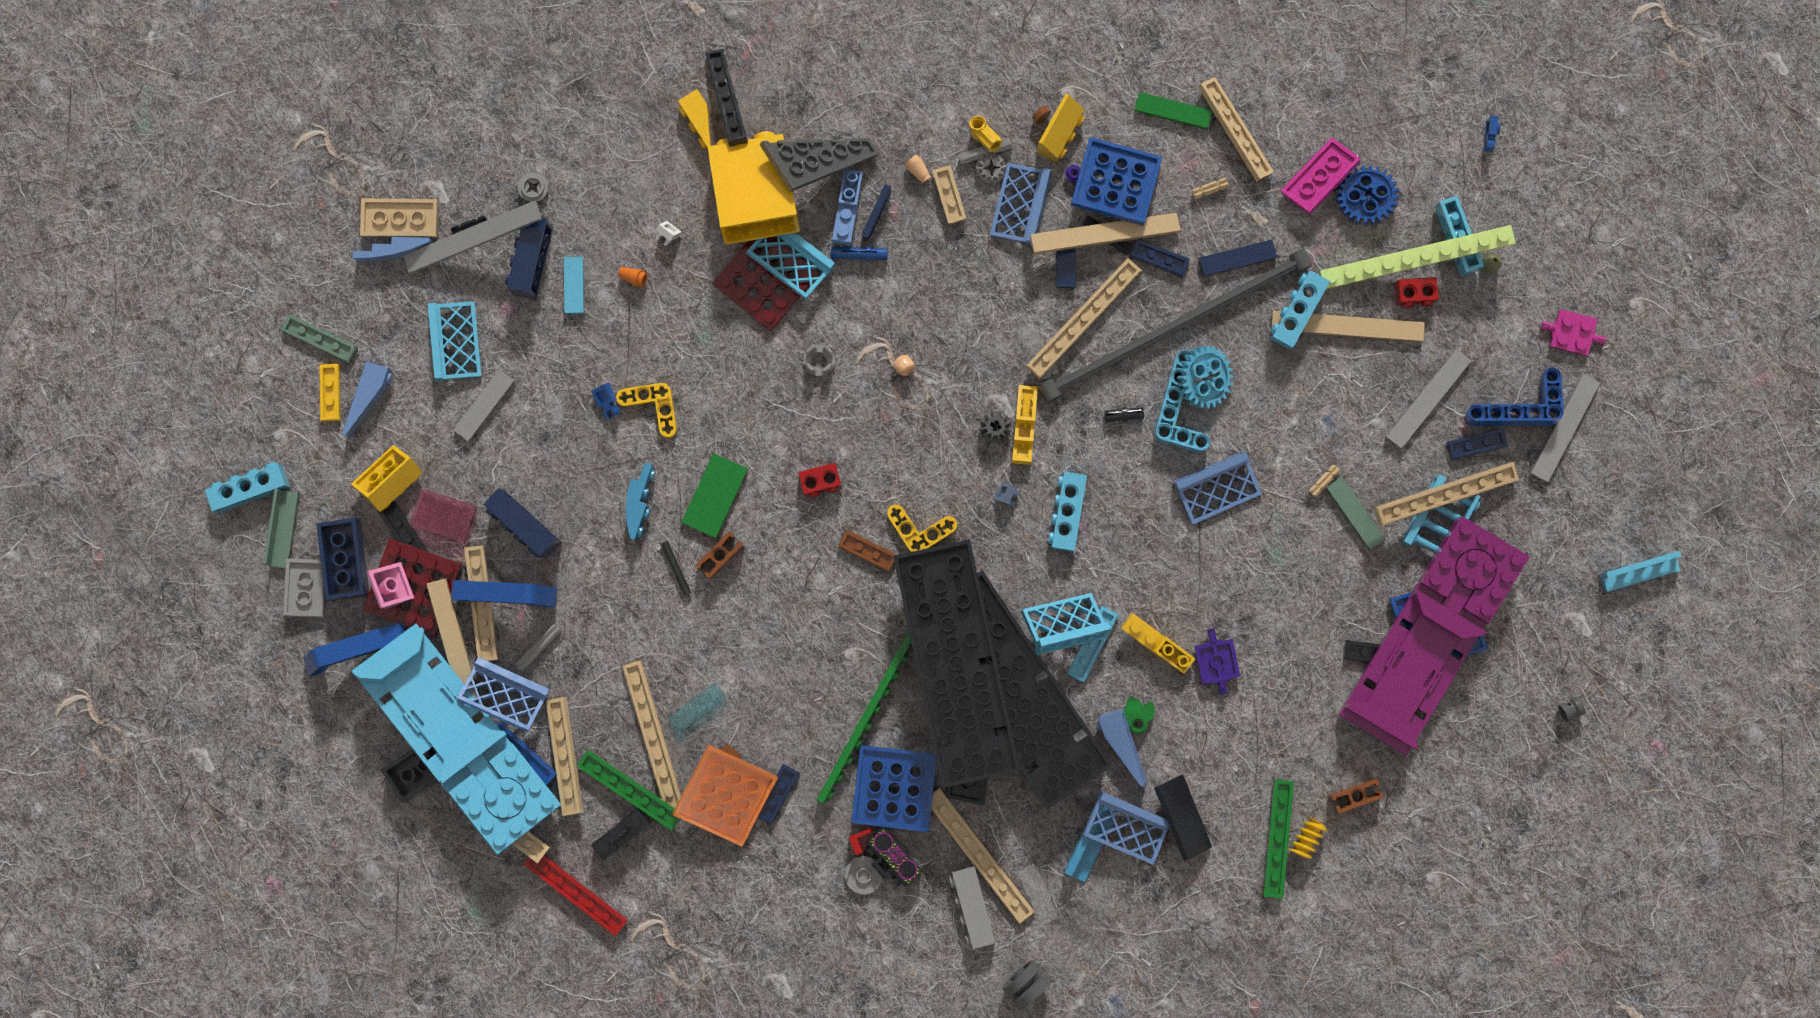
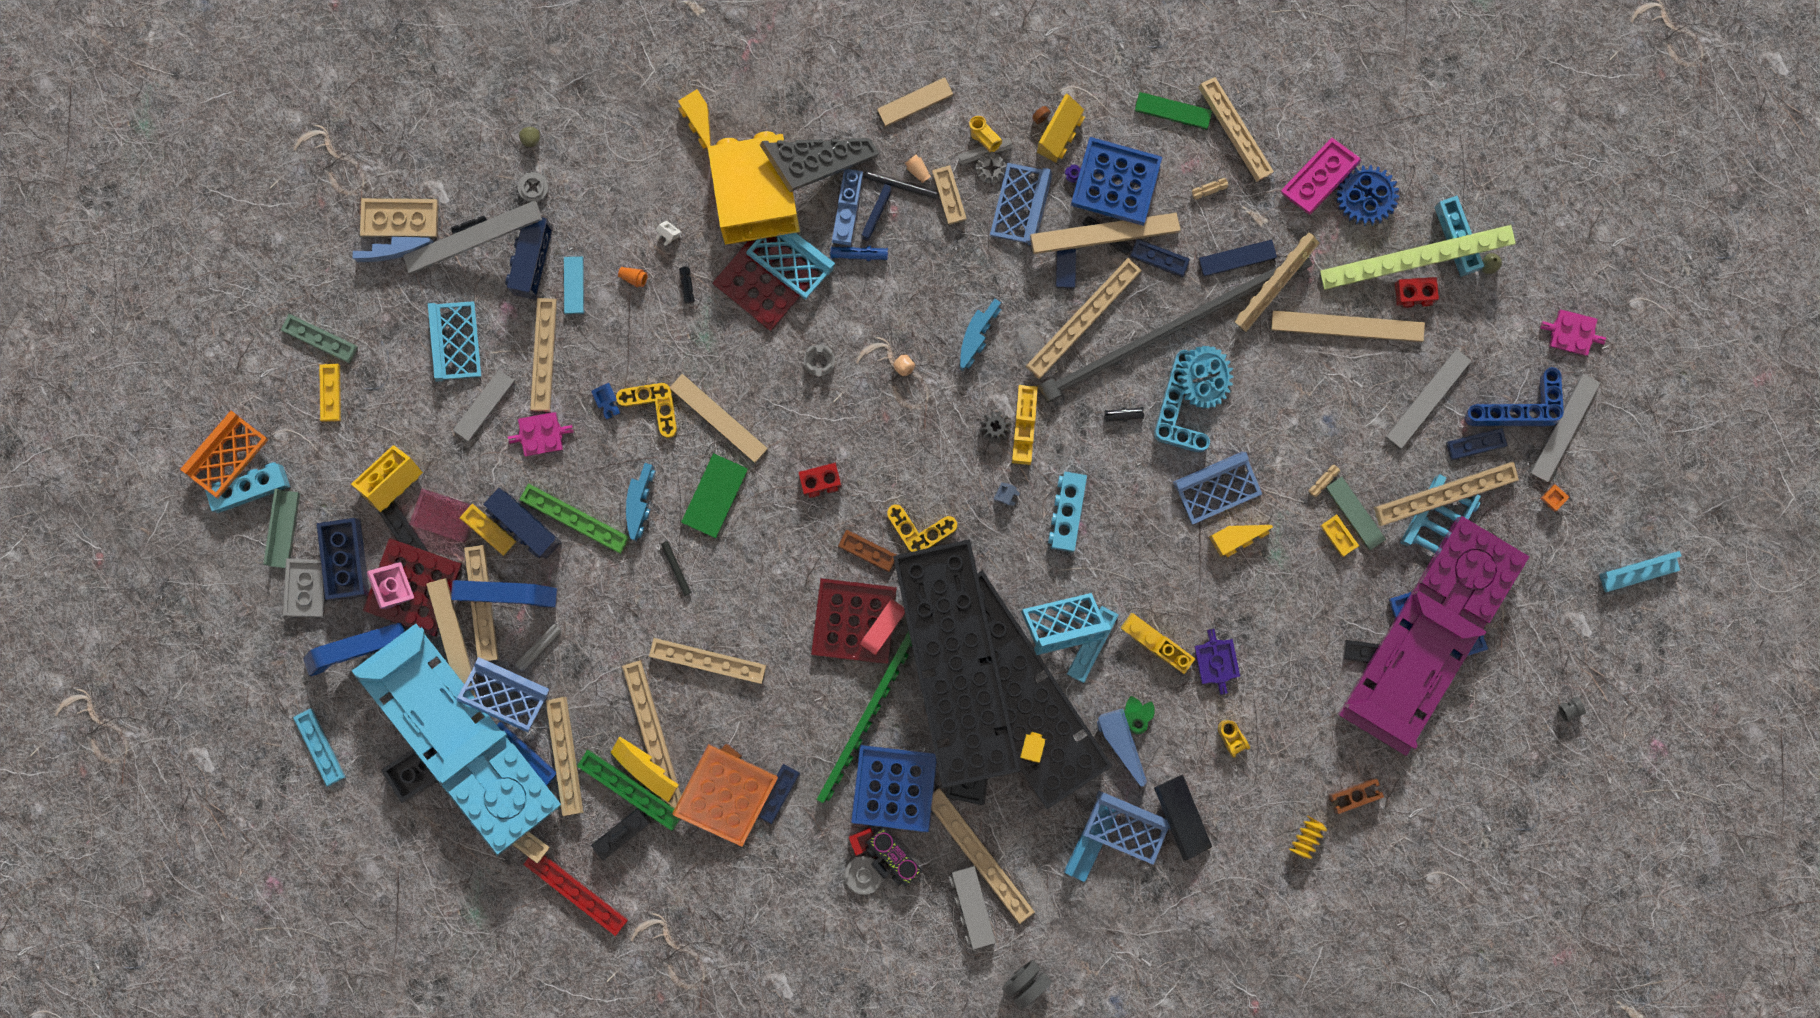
(214, 443): none -> orange fence
(319, 747): none -> medium azure tile
(369, 390): medium blue slope -> none
(487, 529): none -> yellow tile
(529, 136): none -> olive piece
(540, 434): none -> dark pink plate
(543, 355): none -> tan tile
(574, 518): none -> bright green tile
(644, 770): none -> yellow slope
(686, 284): none -> black axle
(697, 708): clear light blue plate -> none
(707, 660): none -> tan plate
(718, 418): none -> tan tile
(719, 547): dark orange piece -> none
(726, 97): black tile -> none
(843, 629): none -> dark red piece
(883, 627): none -> coral beam
(901, 185): none -> black bar
(915, 102): none -> tan tile
(973, 340): none -> dark azure slope
(1033, 747): none -> yellow brick
(1233, 739): none -> yellow piece
(1234, 536): none -> yellow slope
(1277, 282): none -> tan plate
(1278, 838): green plate -> none
(1317, 285): medium azure brick -> none
(1339, 535): none -> yellow plate
(1491, 130): blue plate -> none
(1554, 497): none -> orange tile

